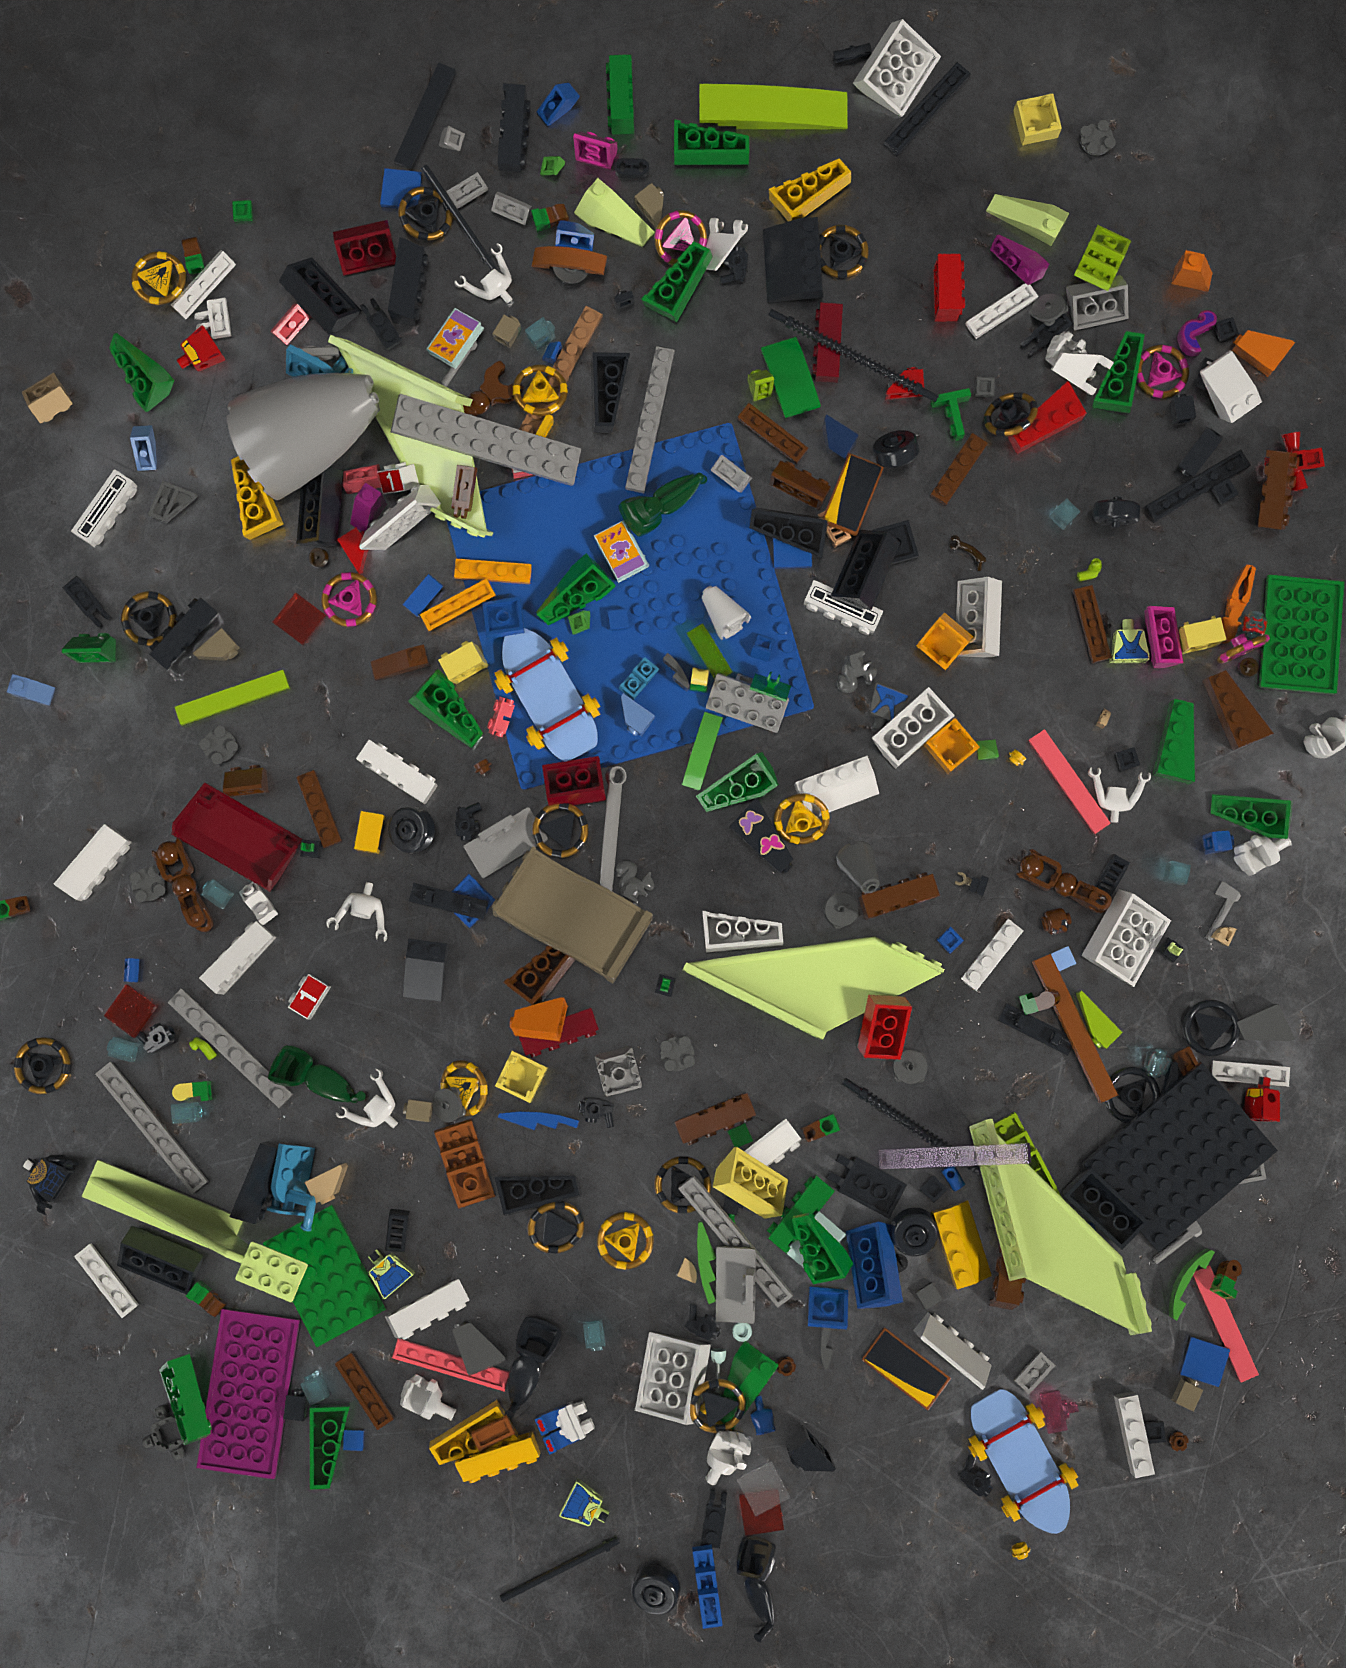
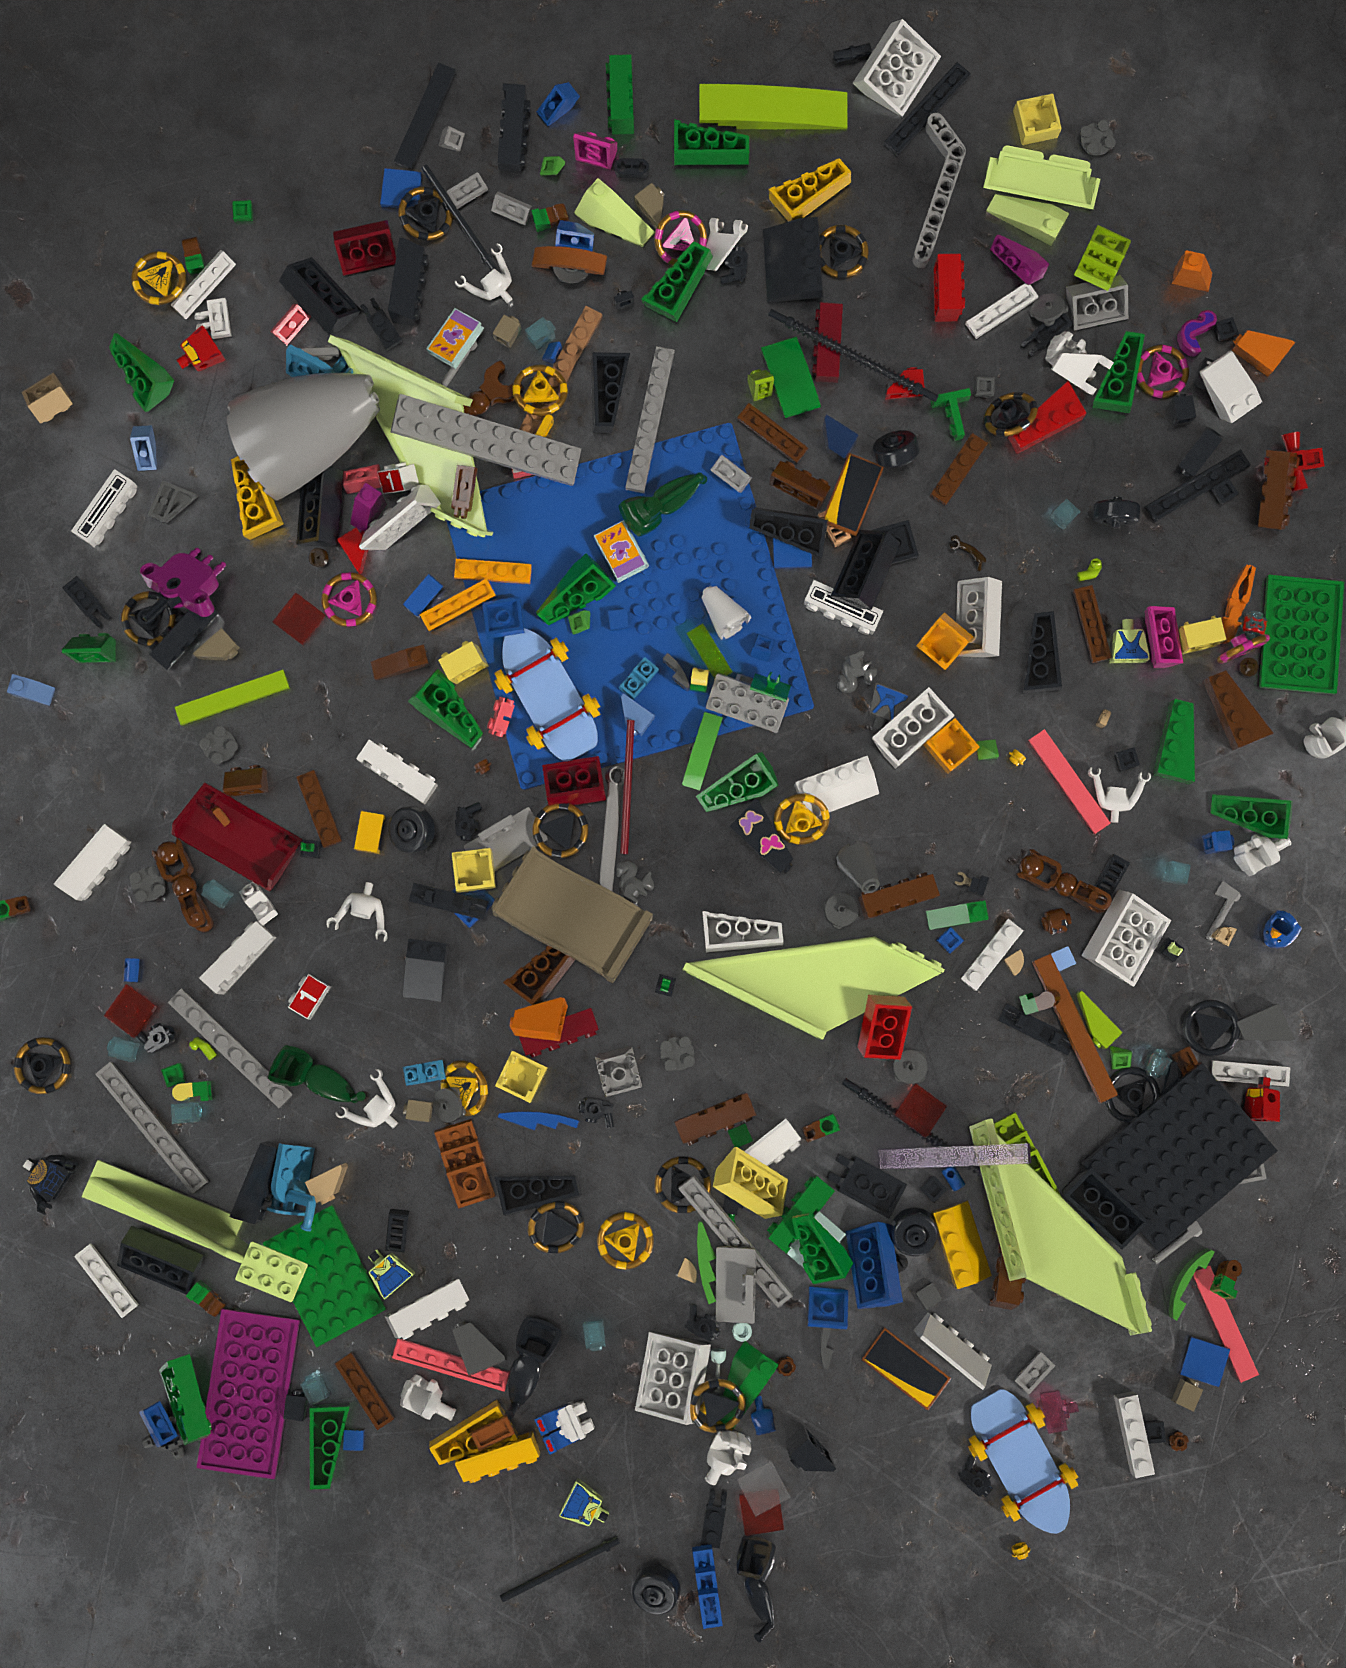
(158, 1424): none -> blue slope
(173, 1075): none -> green tile
(182, 583): none -> magenta piece
(221, 815): none -> dark orange tile
(424, 1072): none -> dark azure slope
(474, 870): none -> light yellow container
(627, 786): none -> dark red piece
(920, 1110): none -> clear red tile
(946, 179): none -> light grey beam
(957, 915): none -> slope
(1015, 962): none -> tan tile
(1043, 658): none -> black wedge
(1054, 180): none -> yellowish green slope
(1120, 1058): none -> bright green slope
(1281, 930): none -> blue piece

